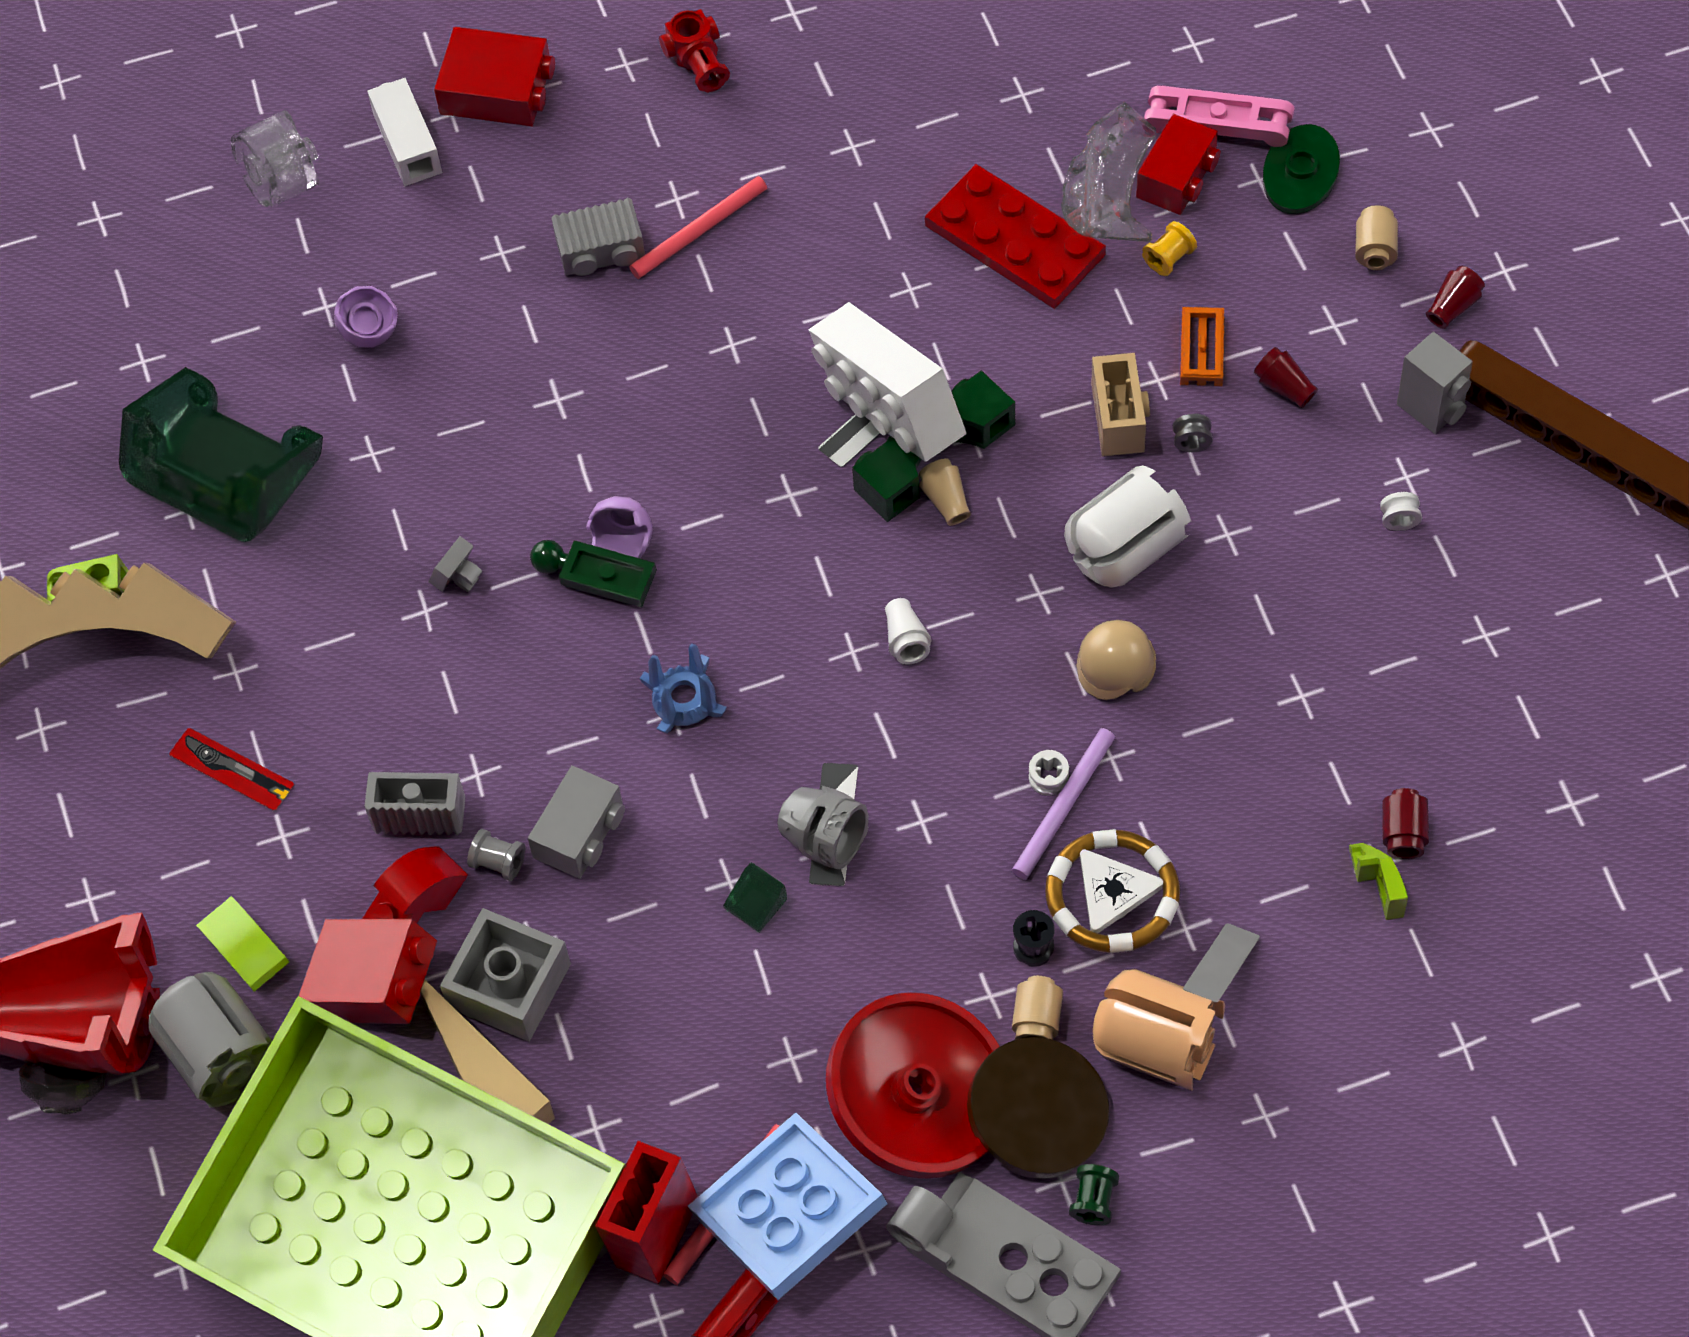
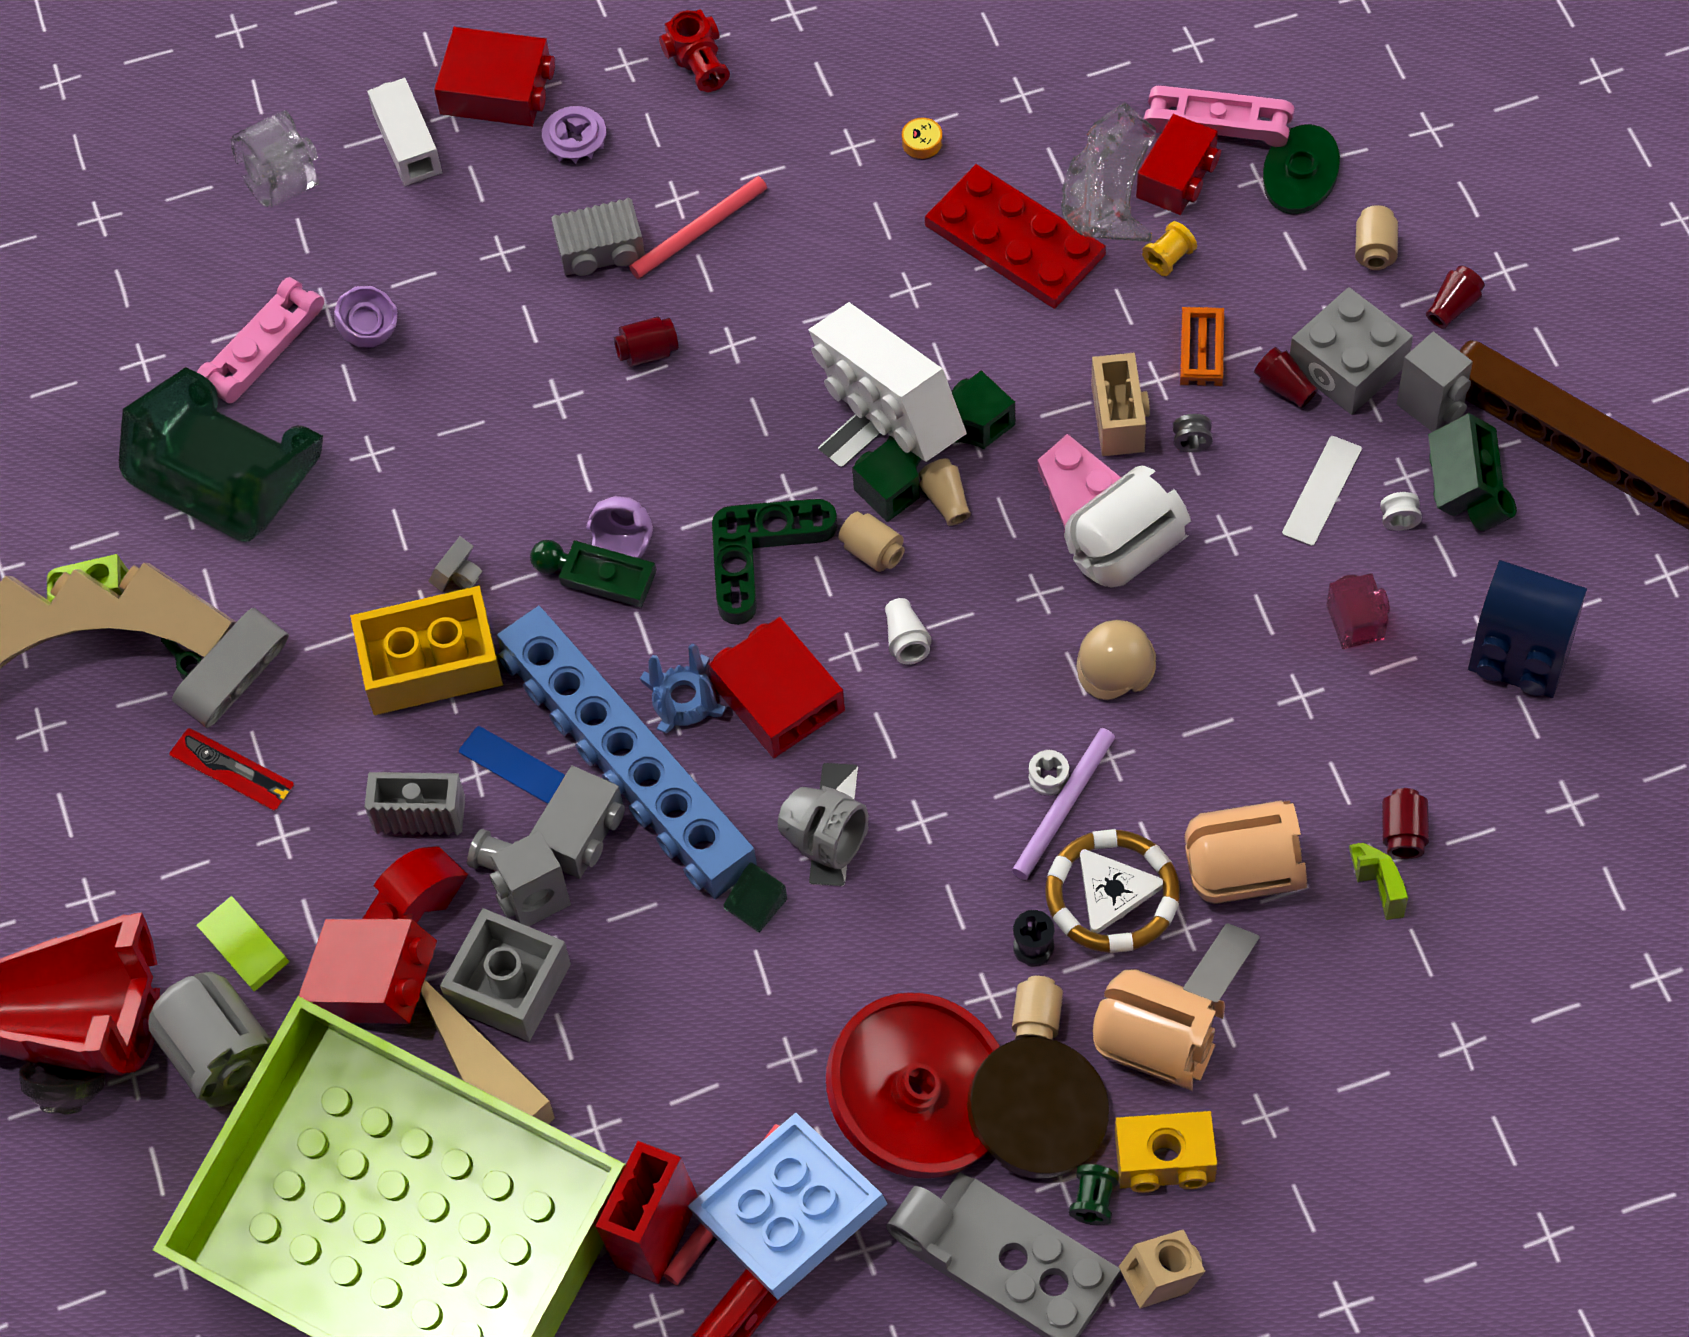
(182, 657): none -> dark green hand
(230, 667): none -> light grey beam
(262, 340): none -> bright pink plate
(426, 650): none -> yellow brick
(512, 764): none -> blue sticker
(529, 880): none -> light grey brick
(539, 638): none -> medium blue brick
(580, 121): none -> lavender gear
(646, 341): none -> dark red brick
(743, 541): none -> dark green beam
(776, 686): none -> red brick
(871, 541): none -> tan brick
(922, 138): none -> tile
(1073, 476): none -> bright pink wing
(1150, 1280): none -> tan brick
(1185, 1133): none -> yellow brick
(1245, 852): none -> light nougat cylinder
(1322, 490): none -> white sticker
(1350, 350): none -> light grey brick
(1358, 610): none -> clear pink brick
(1470, 472): none -> dark green hinge
(1526, 629): none -> dark blue brick

